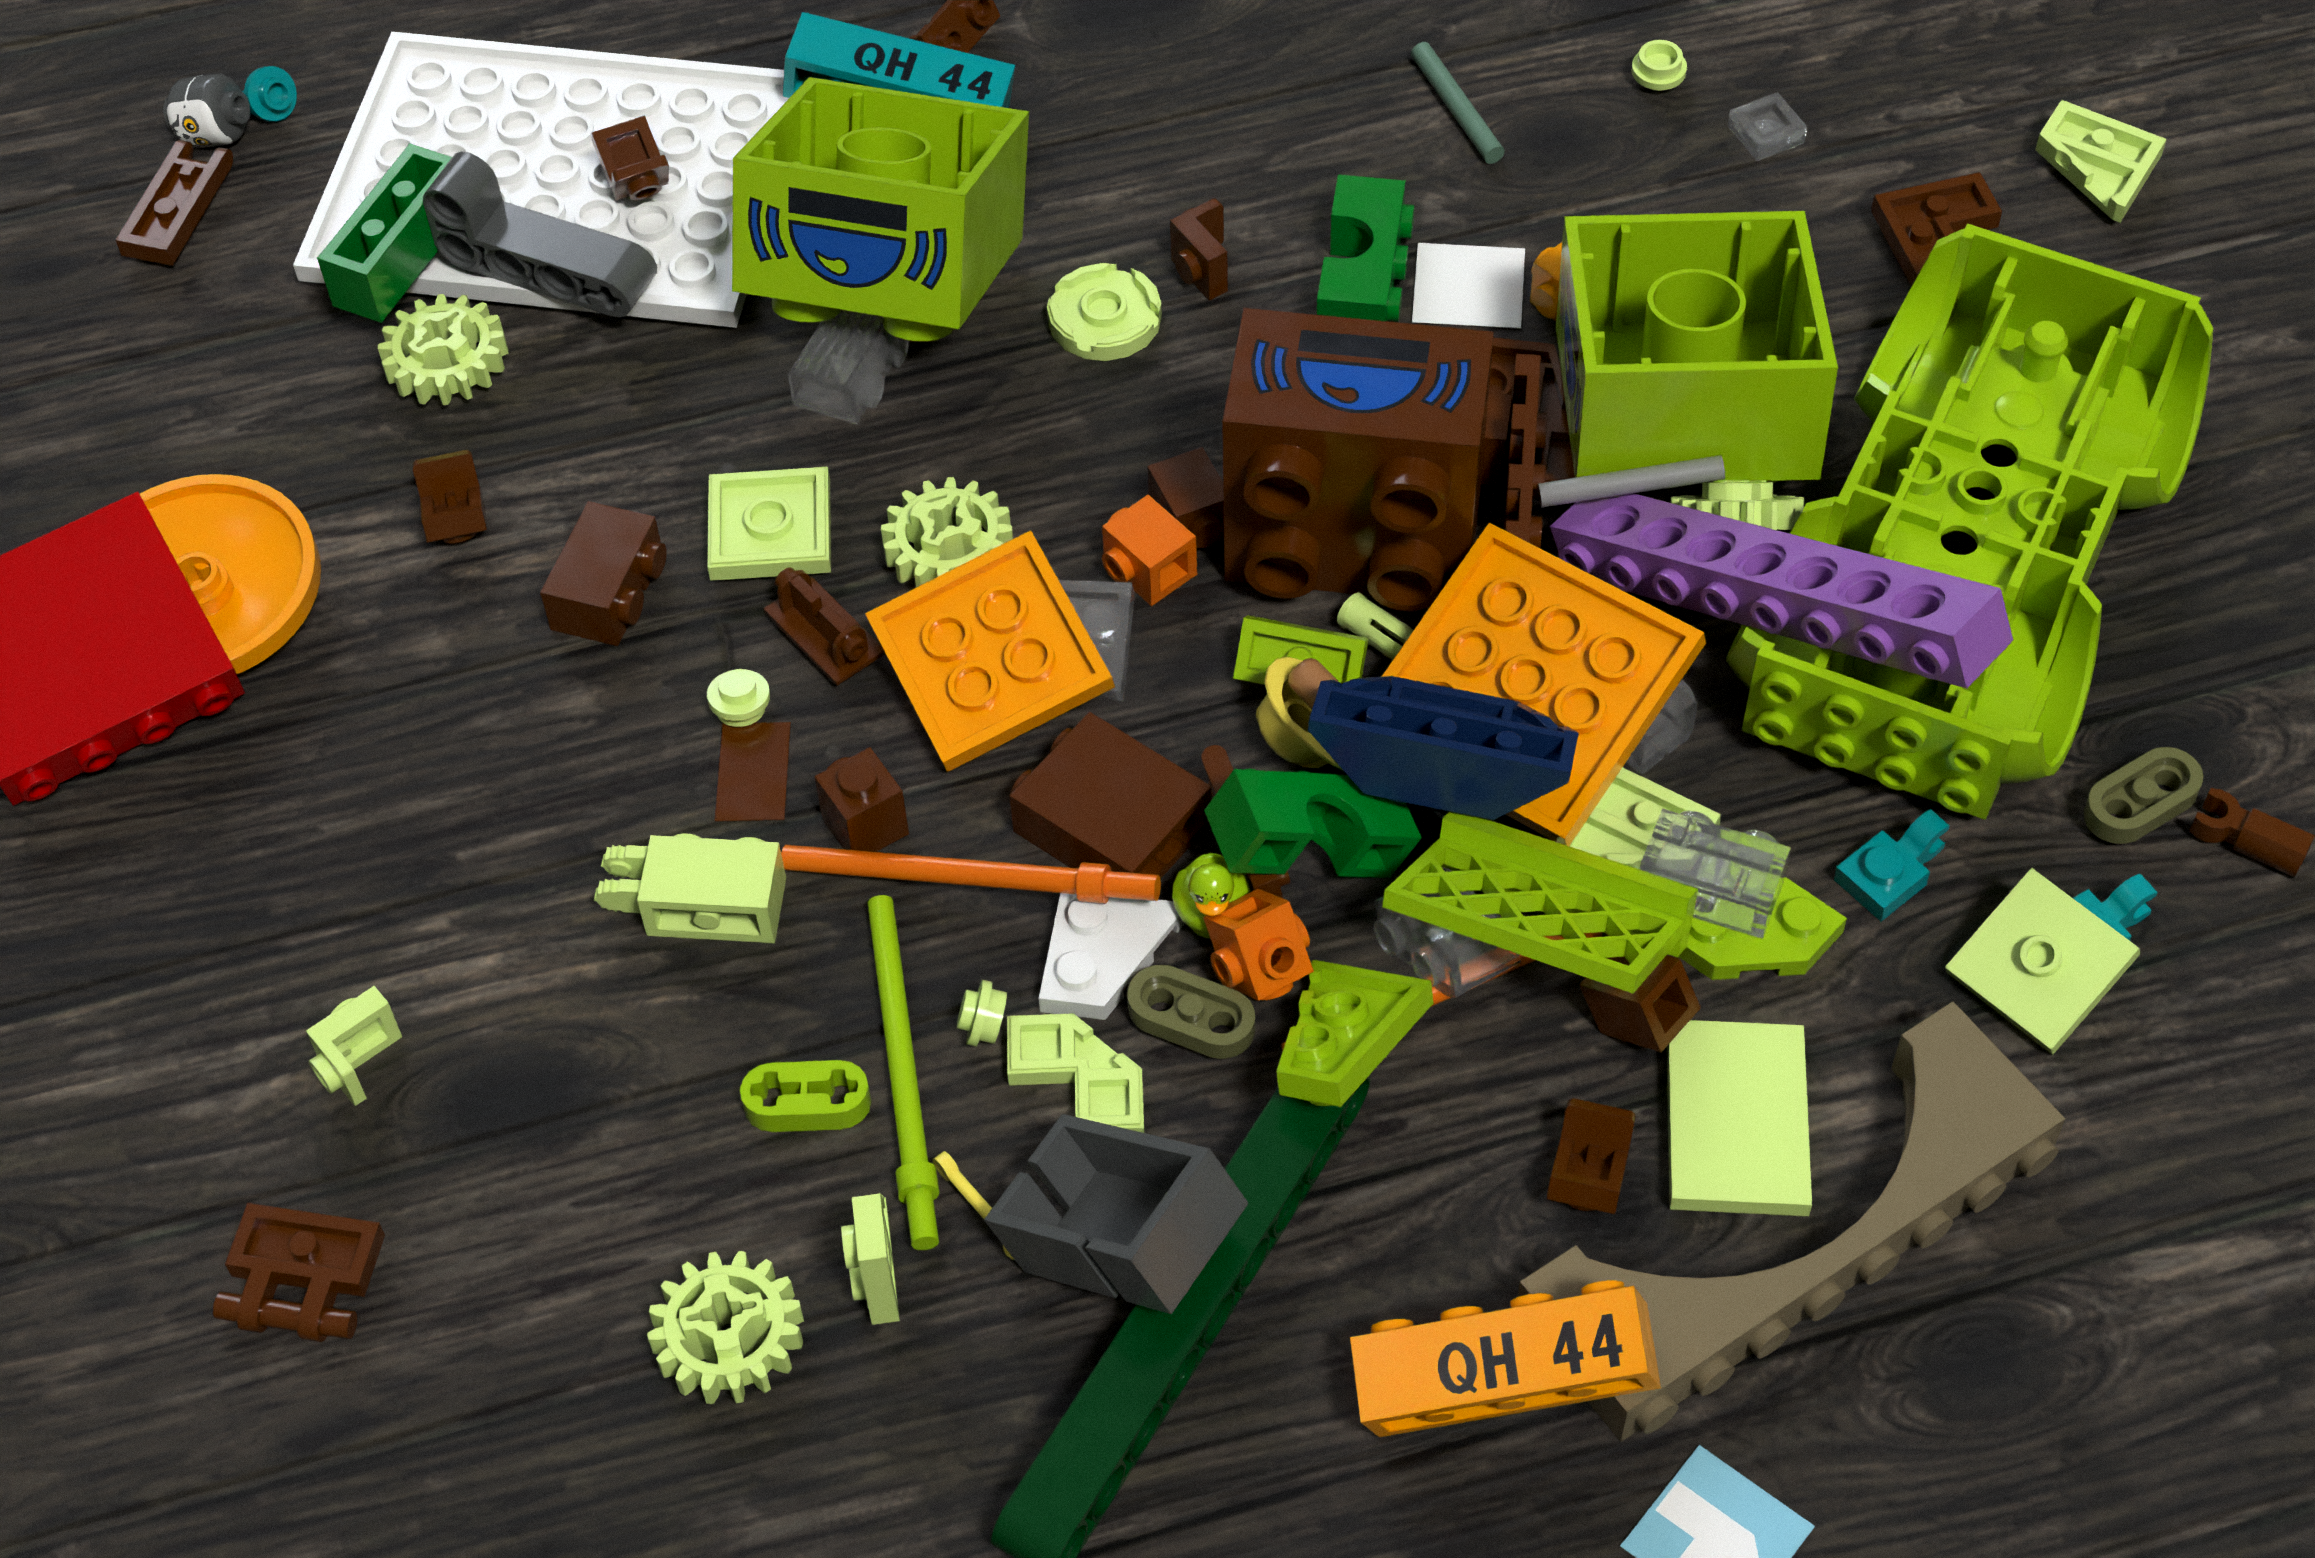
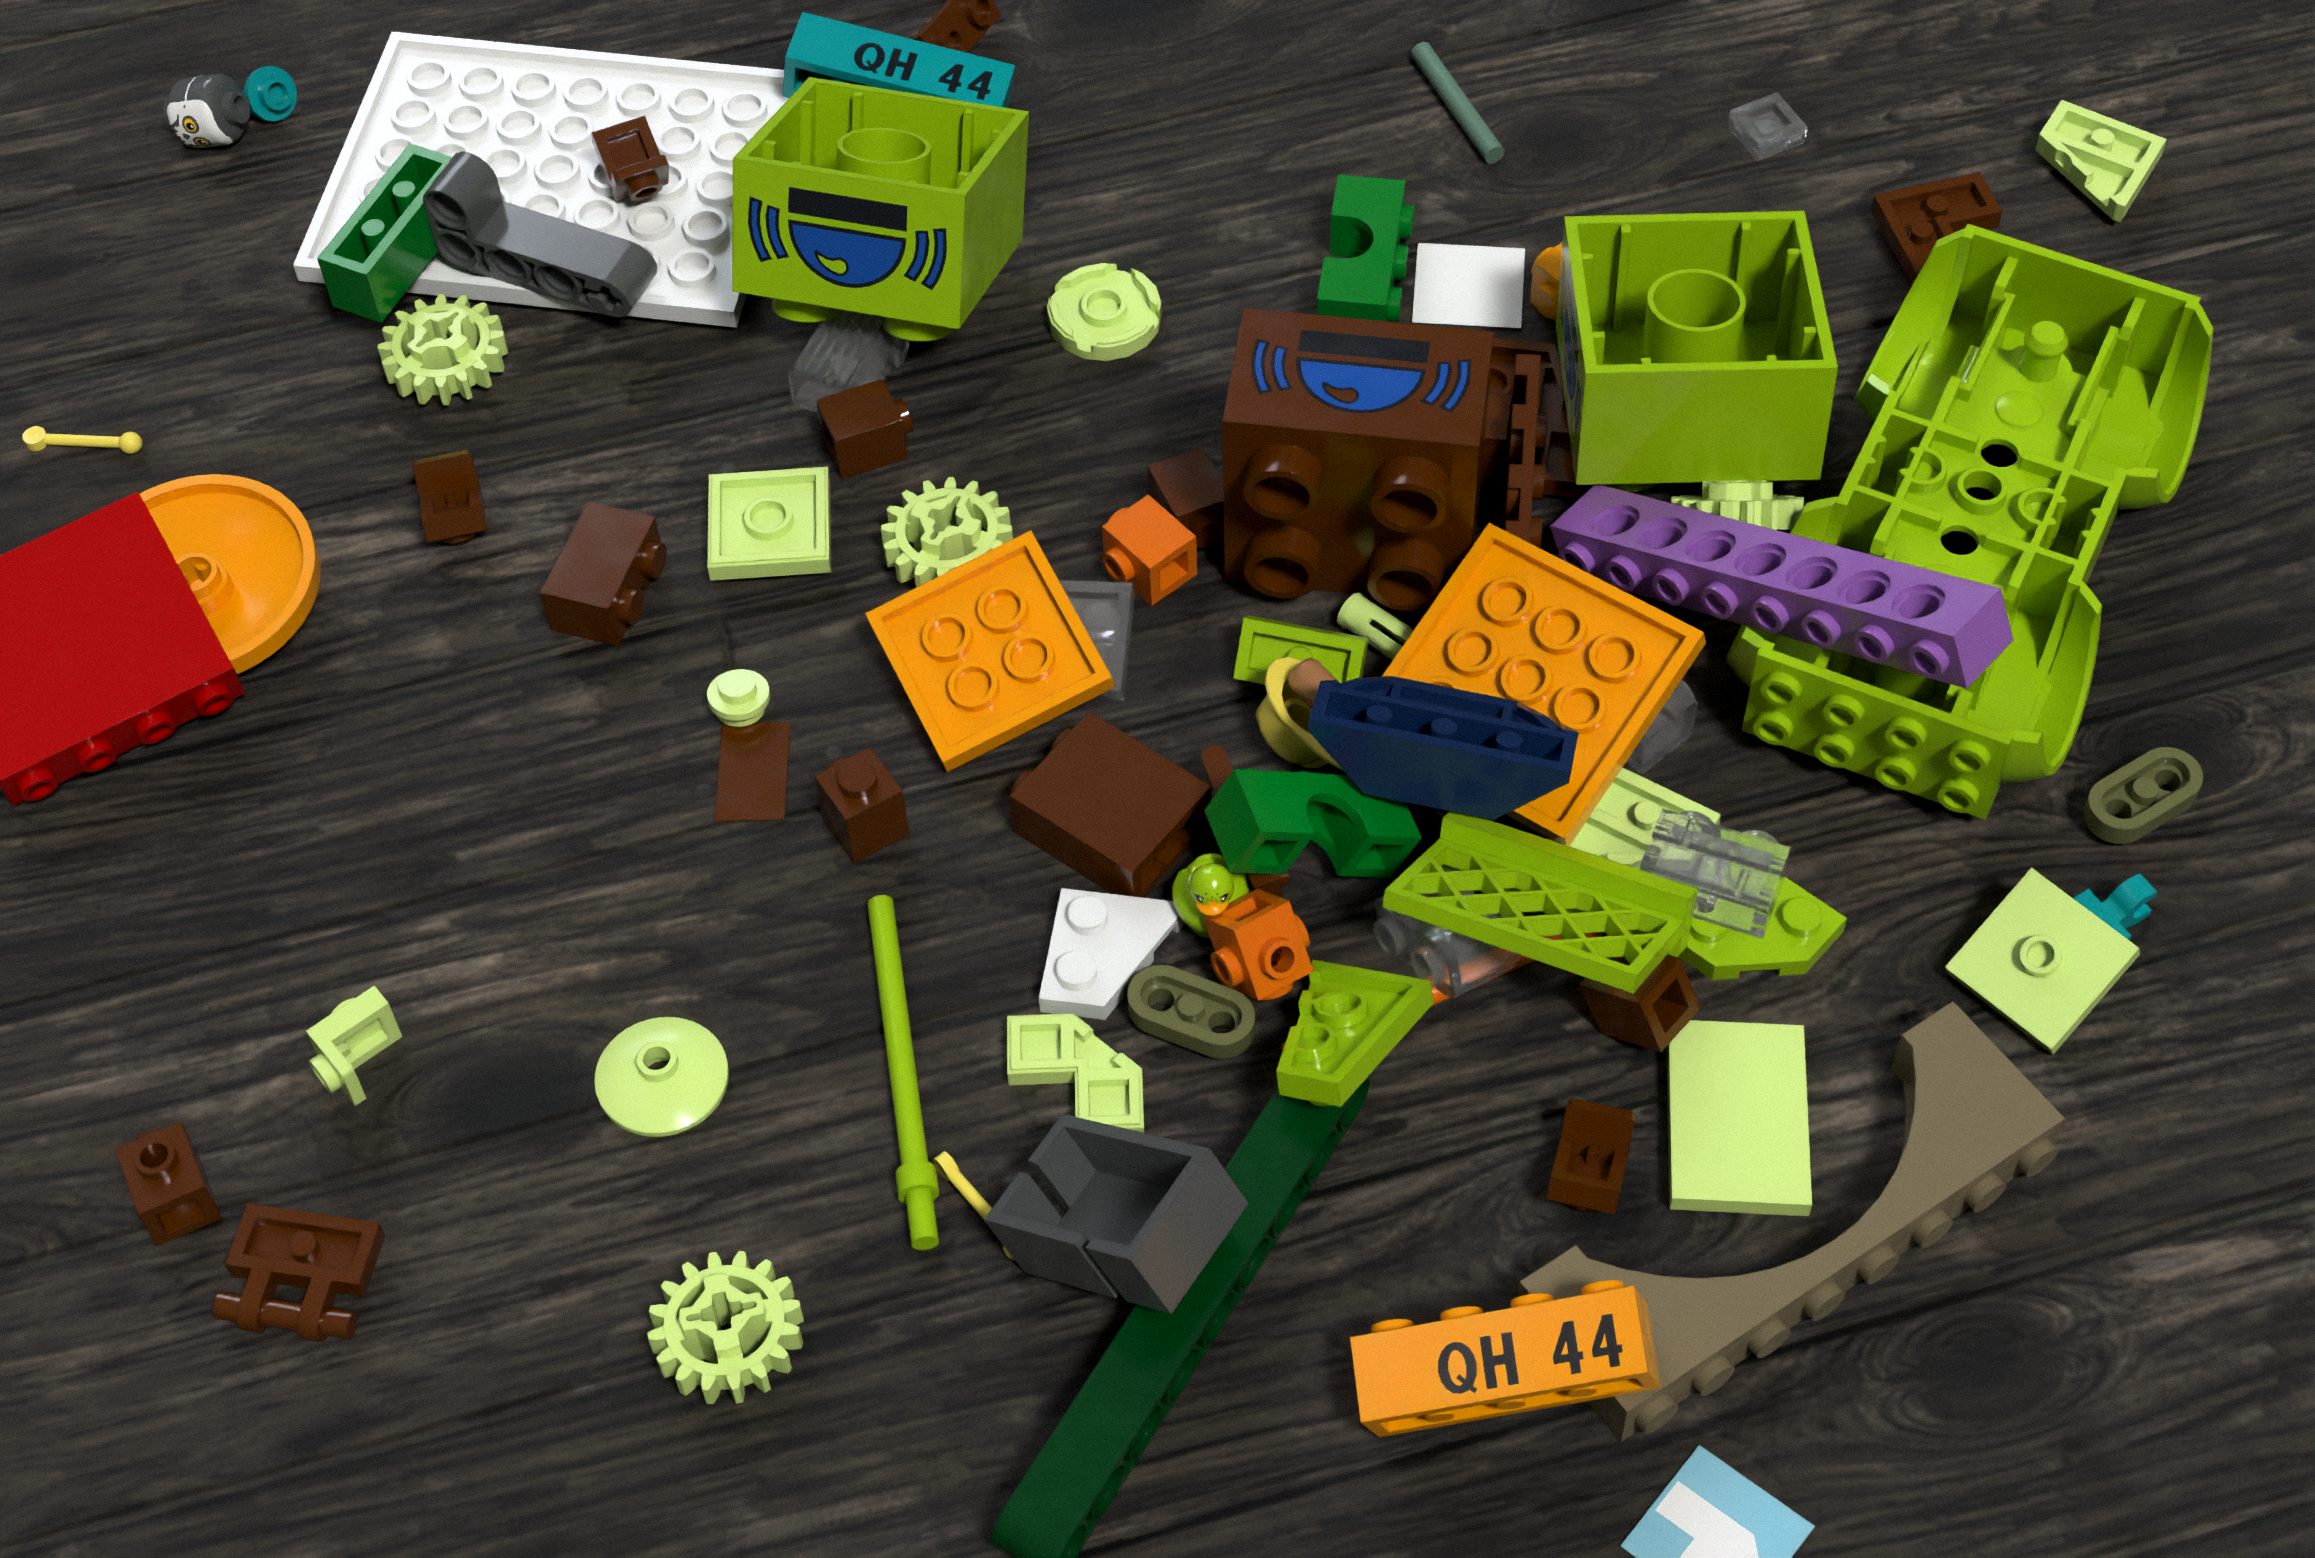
(37, 439): none -> light yellow hinge
(168, 1183): none -> reddish brown brick
(173, 204): reddish brown hinge -> none
(666, 1098): none -> yellowish green dish
(698, 887): yellowish green hinge -> none
(805, 1096): lime beam -> none
(821, 626): reddish brown hinge -> none
(864, 428): none -> reddish brown brick
(870, 1258): yellowish green wing -> none
(982, 1013): yellowish green plate -> none
(1089, 882): orange bar -> none
(1198, 248): reddish brown bracket -> none
(1631, 481): light grey bar -> none
(1659, 65): yellowish green plate -> none
(1891, 872): teal plate -> none
(2252, 833): reddish brown bar -> none

